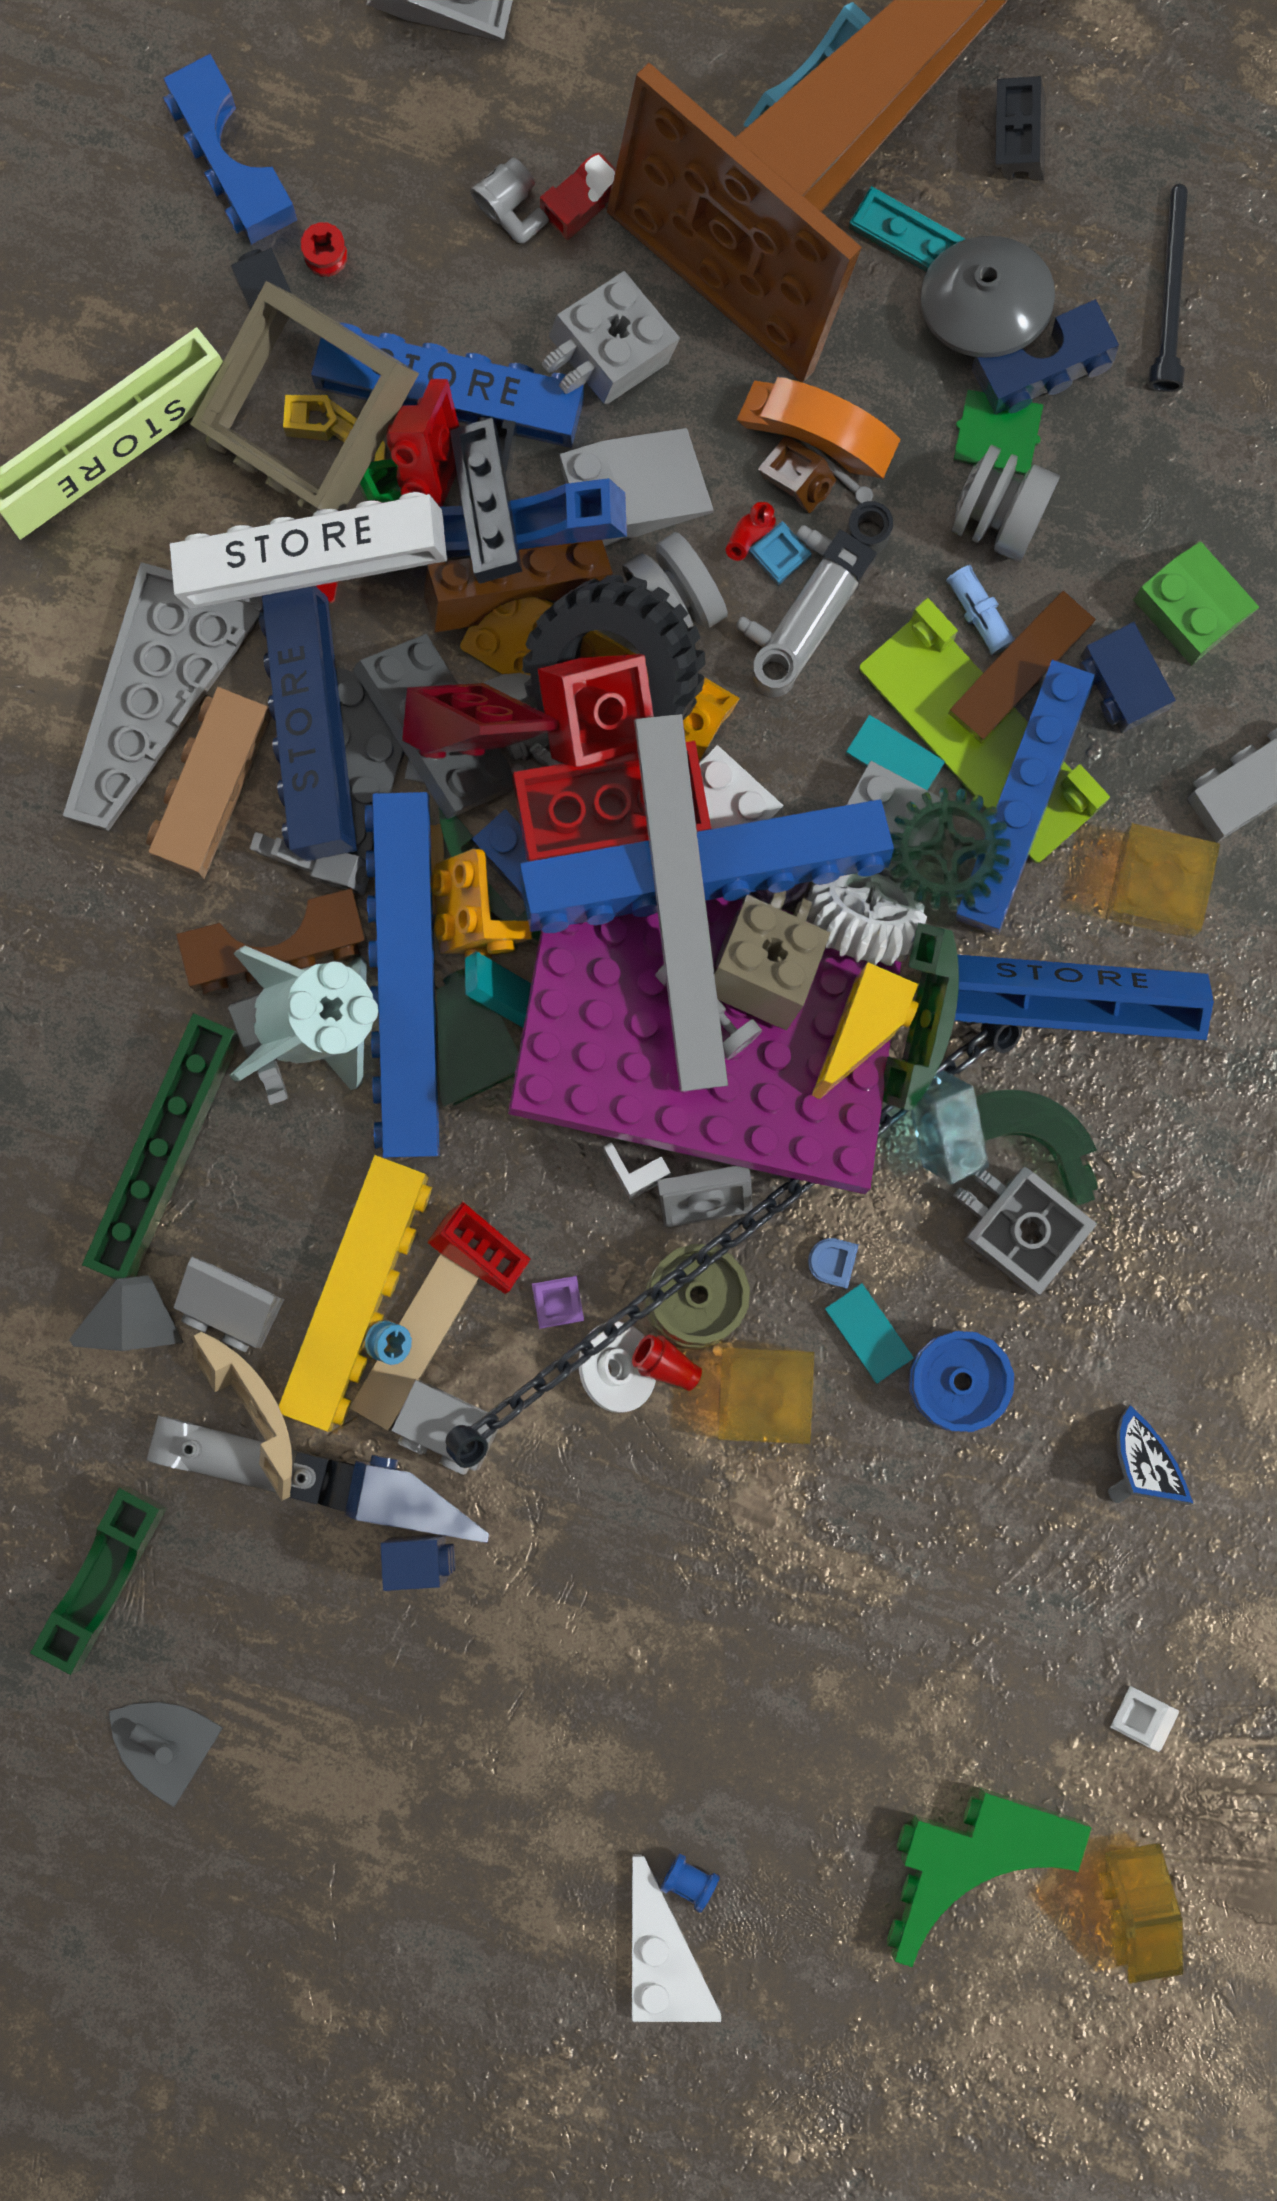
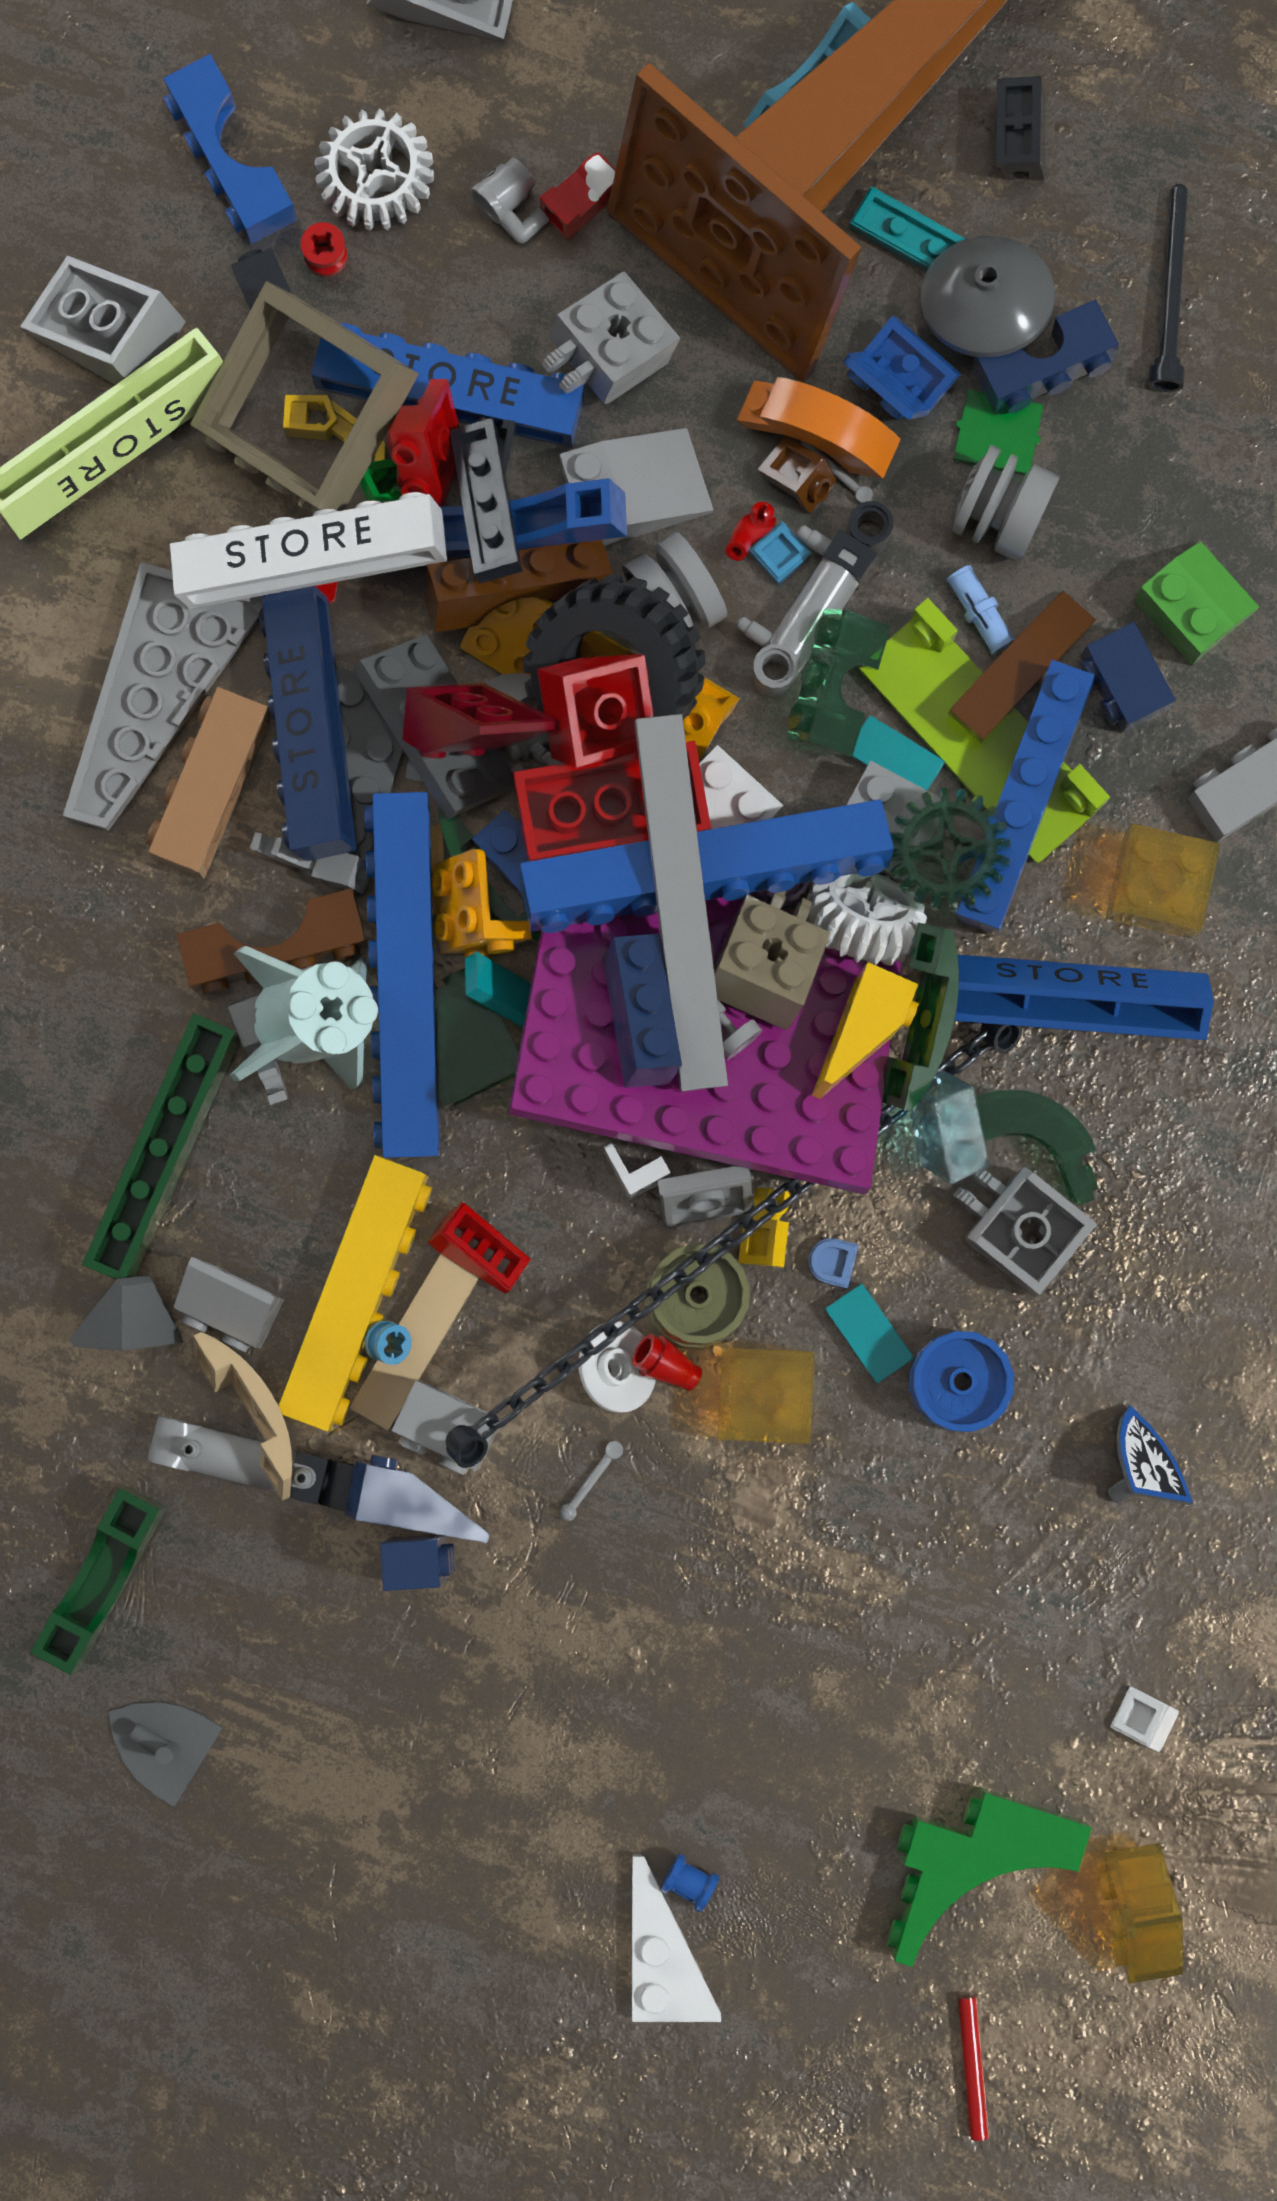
(102, 320): none -> light grey slope
(345, 152): none -> white gear
(558, 1302): medium lavender tile -> none
(613, 1451): none -> light grey hinge
(641, 1010): none -> dark blue brick
(769, 1241): none -> yellow plate
(821, 714): none -> clear green arch
(902, 371): none -> blue bracket
(973, 2067): none -> red bar

